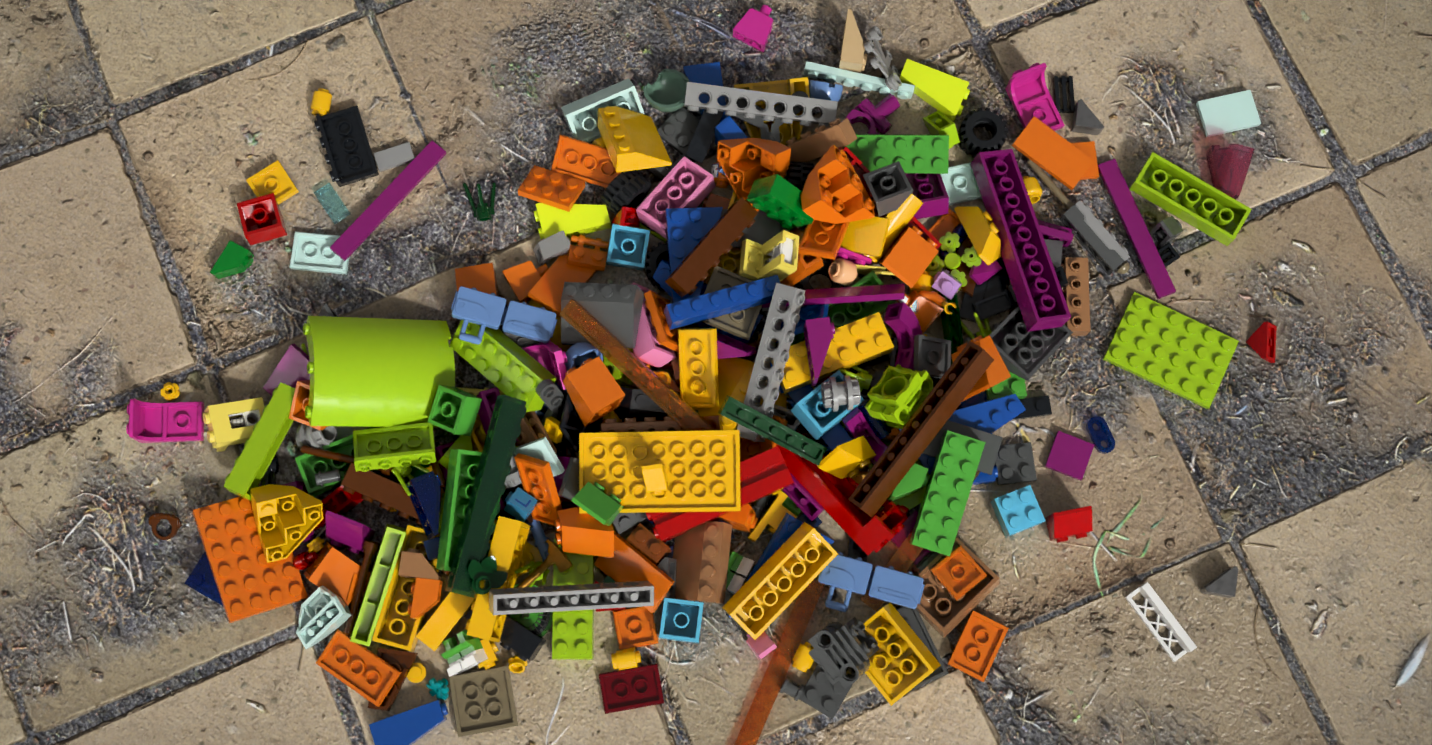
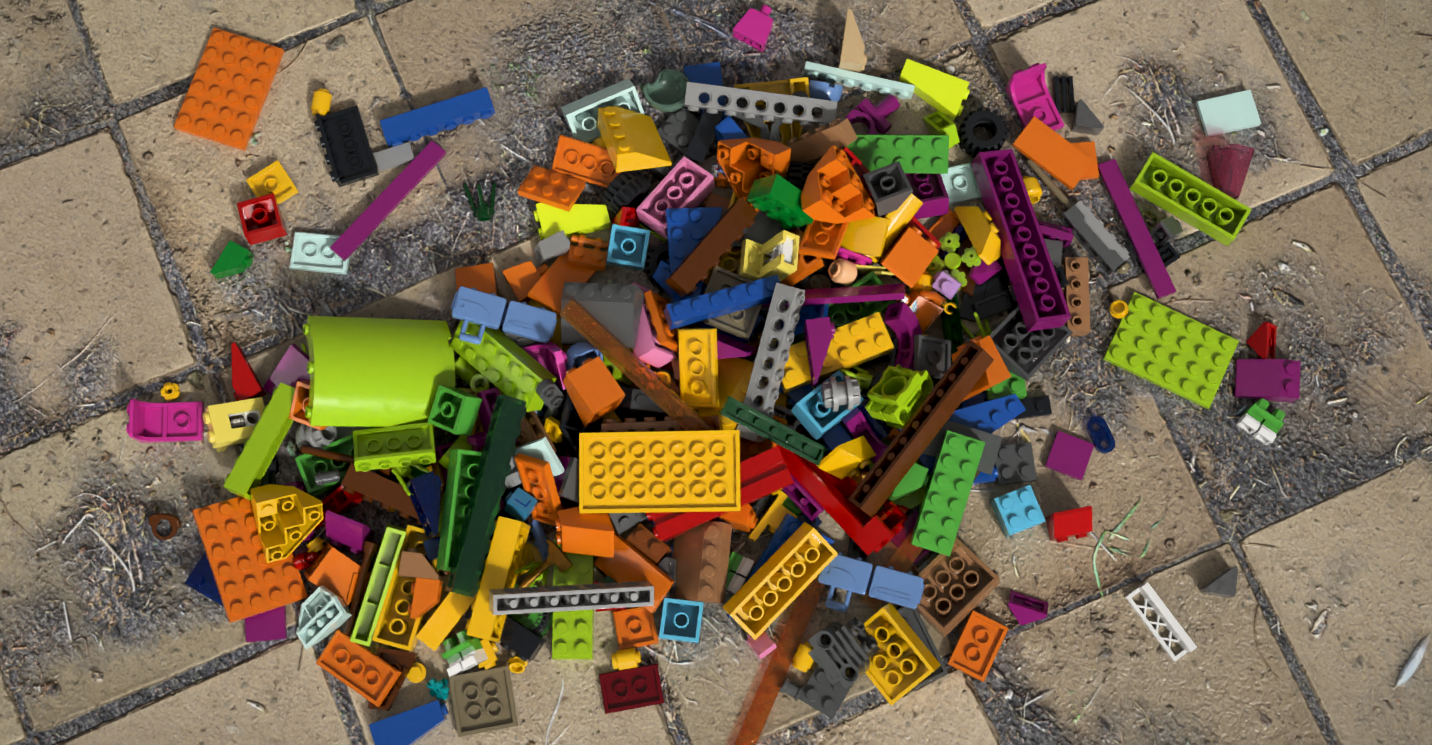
(229, 89): none -> orange plate
(243, 377): none -> red slope
(266, 626): none -> magenta tile
(332, 203): clear light blue tile -> none
(437, 117): none -> blue brick
(470, 375): none -> lime cylinder
(477, 440): none -> magenta tile
(487, 573): dark green plate -> none
(598, 503): bright green slope -> none
(655, 479): yellow slope -> none
(882, 59): light grey plant -> none
(958, 572): orange tile -> none
(1026, 608): none -> magenta slope
(1118, 309): none -> yellow plate
(1260, 422): none -> hips
(1268, 379): none -> magenta slope

